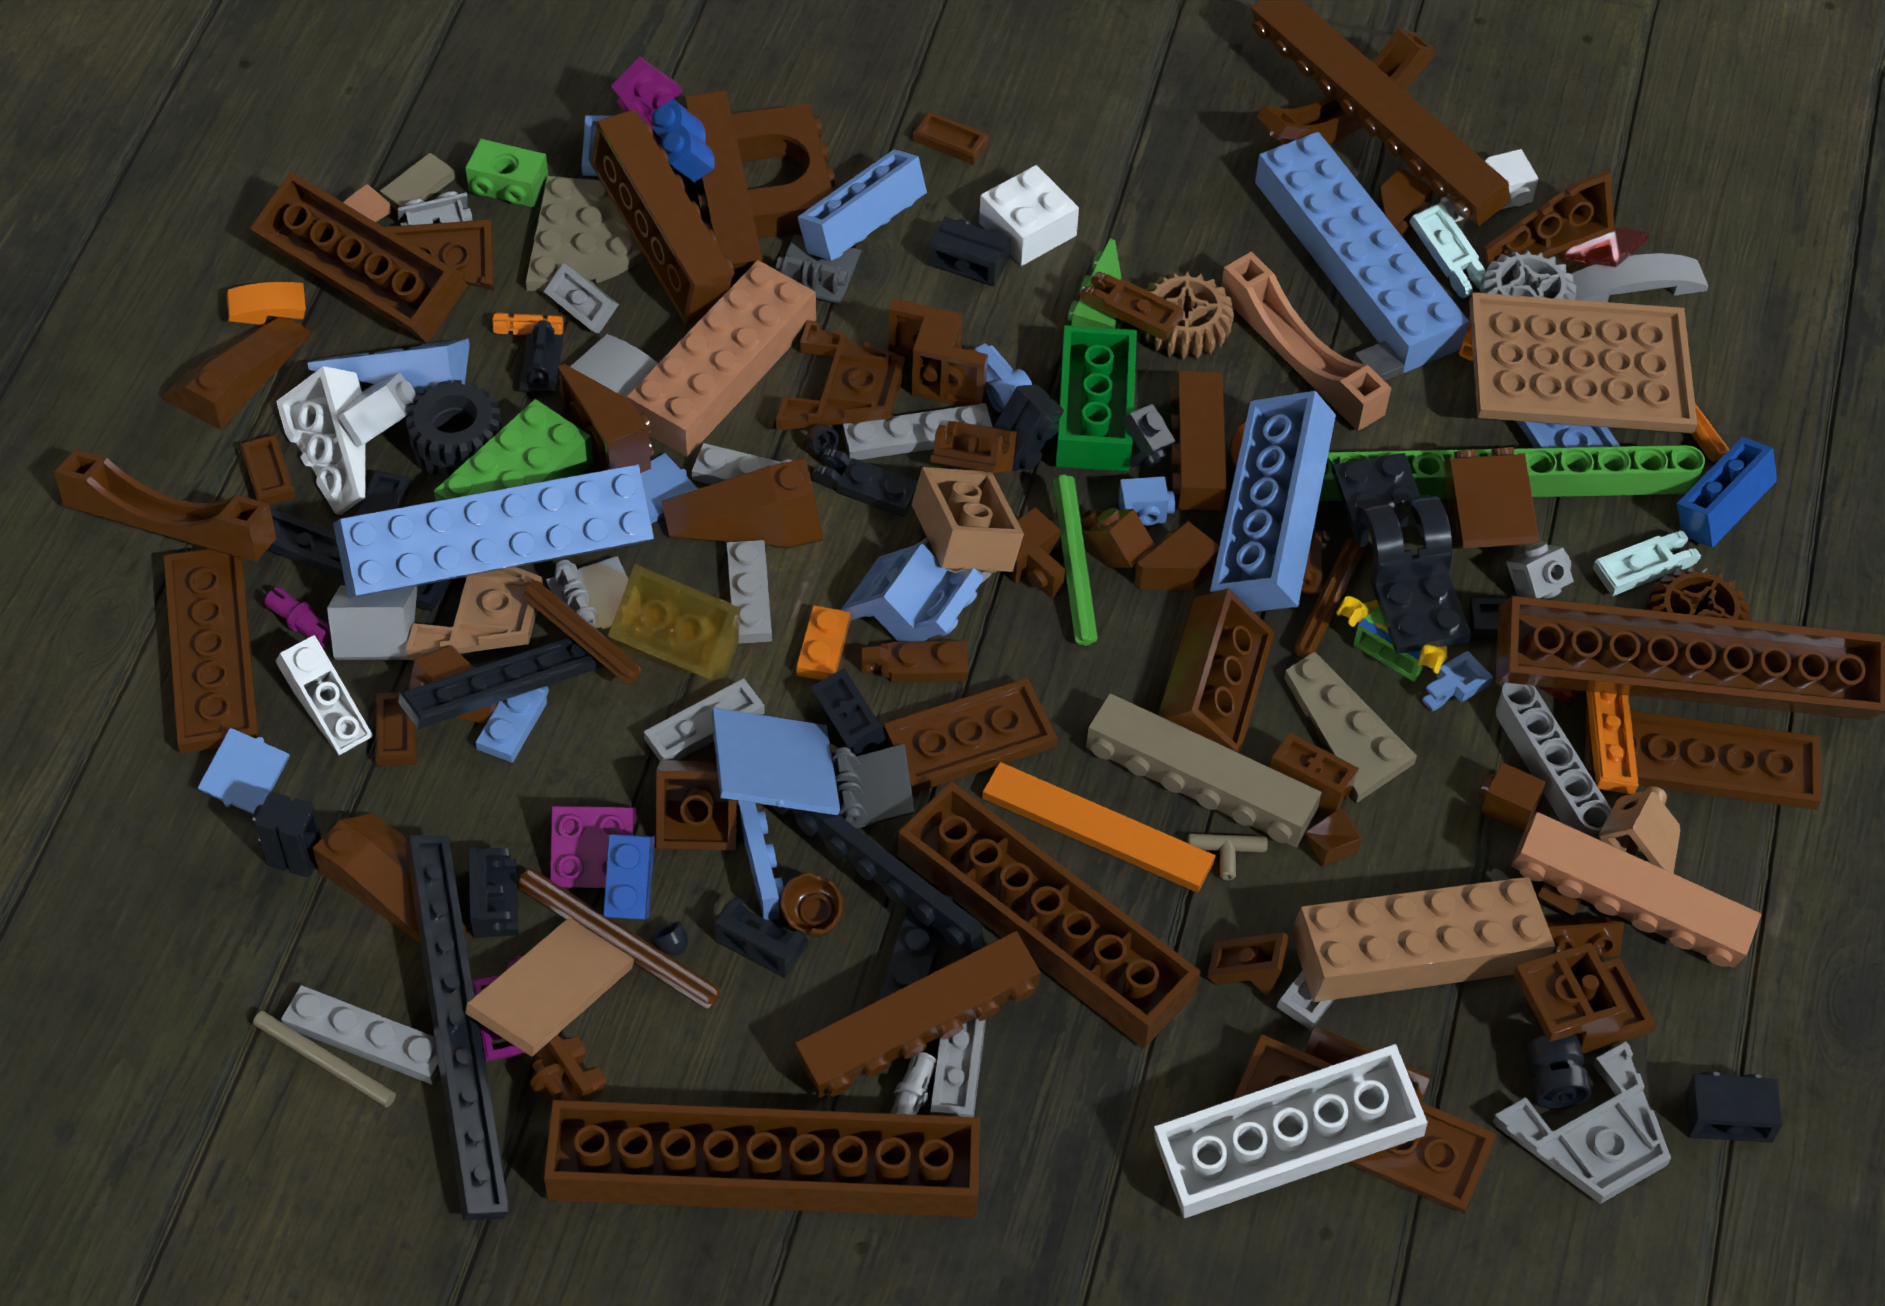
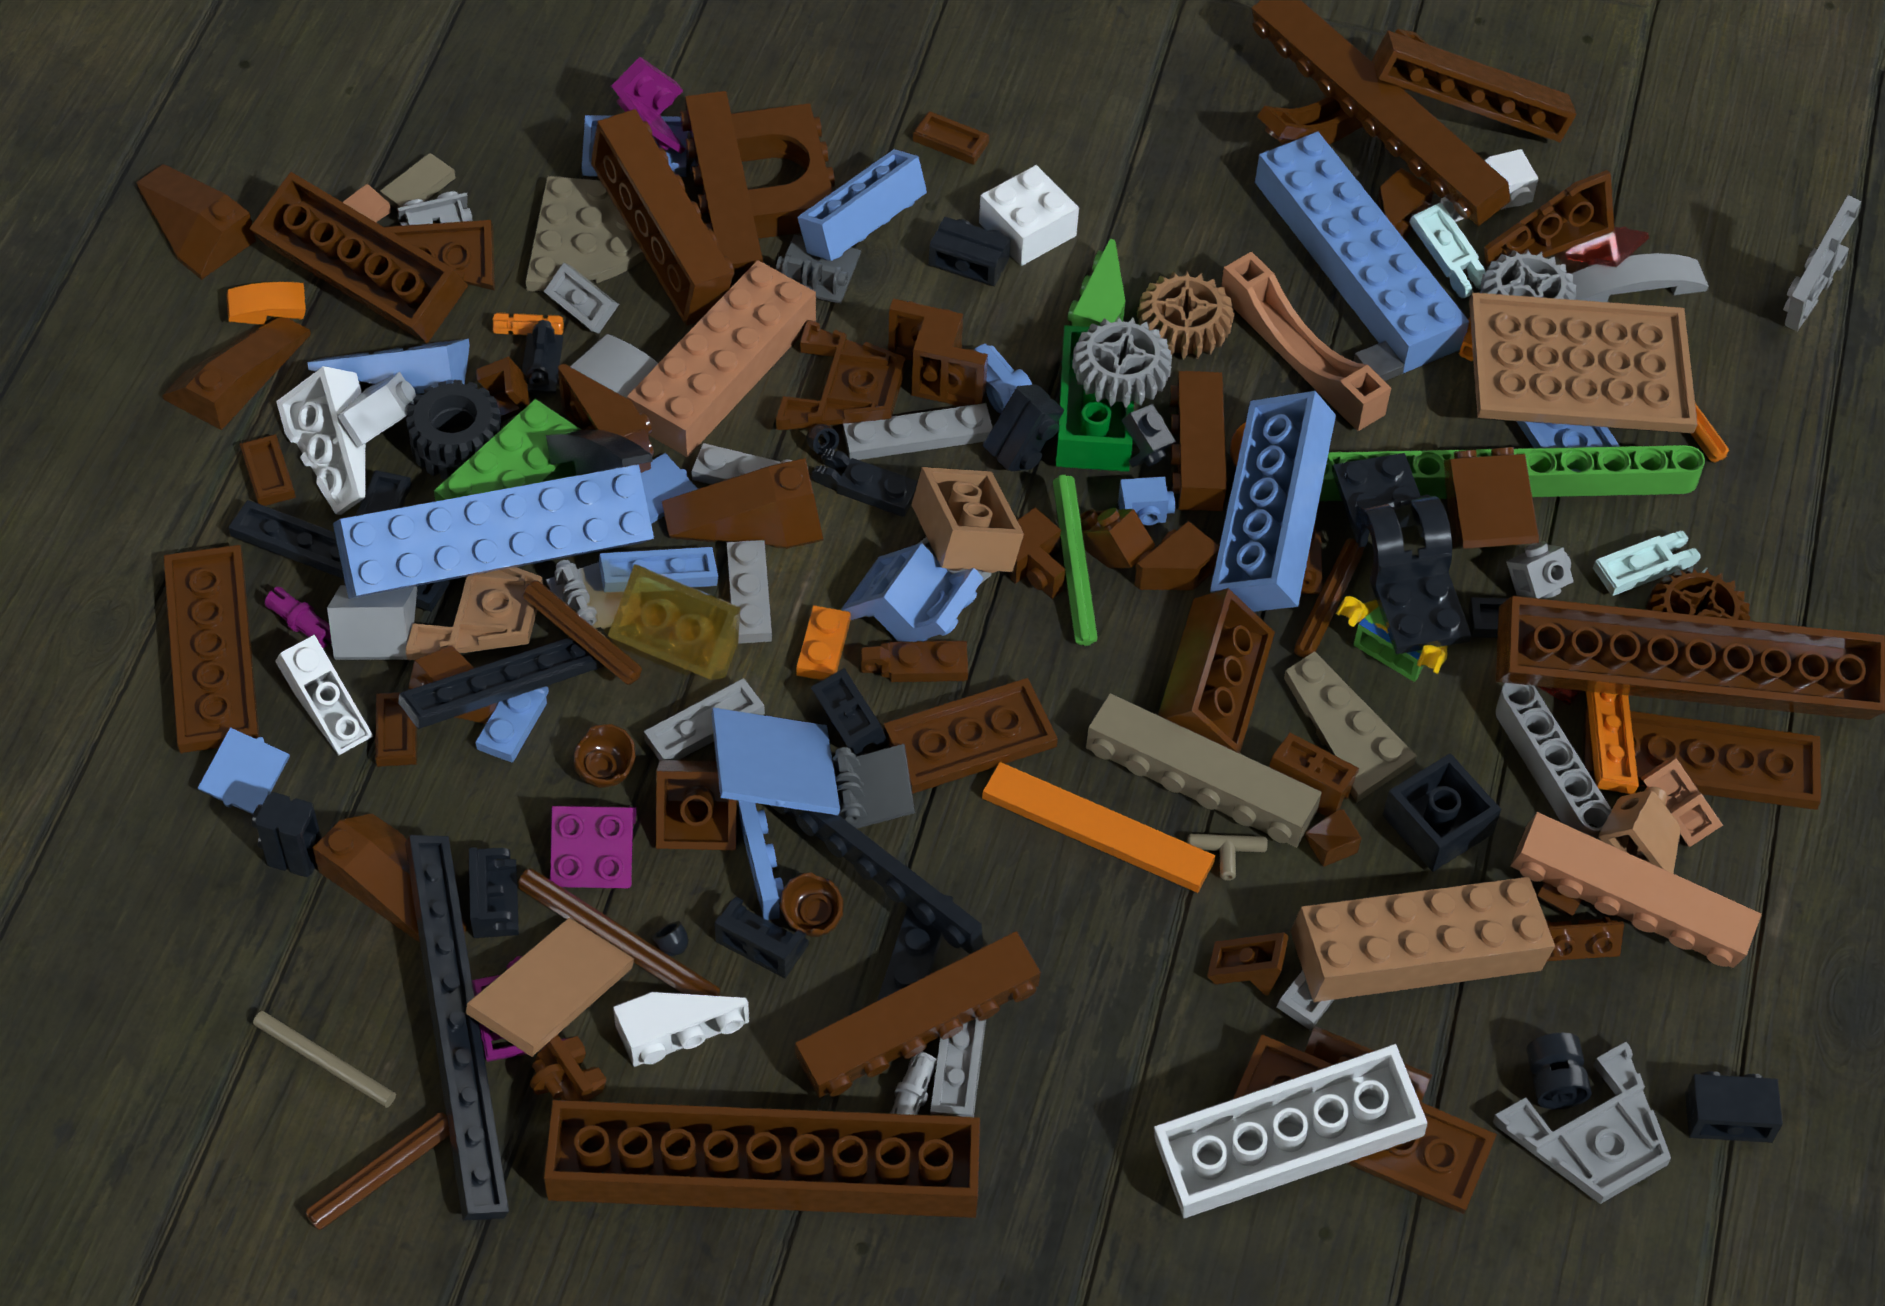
(102, 489): reddish brown arch -> none
(196, 219): none -> reddish brown wedge
(363, 1034): light grey plate -> none
(378, 1171): none -> reddish brown axle
(506, 385): none -> reddish brown panel
(507, 173): bright green brick -> none
(595, 450): none -> black slope
(604, 755): none -> reddish brown hair
(629, 876): blue brick -> none
(671, 1021): none -> white slope
(683, 140): blue brick -> none
(688, 565): none -> medium blue plate
(975, 447): reddish brown hinge -> none
(1059, 917): reddish brown brick -> none
(1101, 367): none -> light grey gear
(1132, 305): reddish brown hinge -> none
(1441, 812): none -> black brick
(1458, 677): medium blue plate -> none
(1473, 86): none -> reddish brown brick
(1511, 796): reddish brown brick -> none
(1584, 998): reddish brown bracket -> none
(1683, 801): none -> nougat slope
(1727, 491): blue brick -> none
(1820, 266): none -> light grey wing

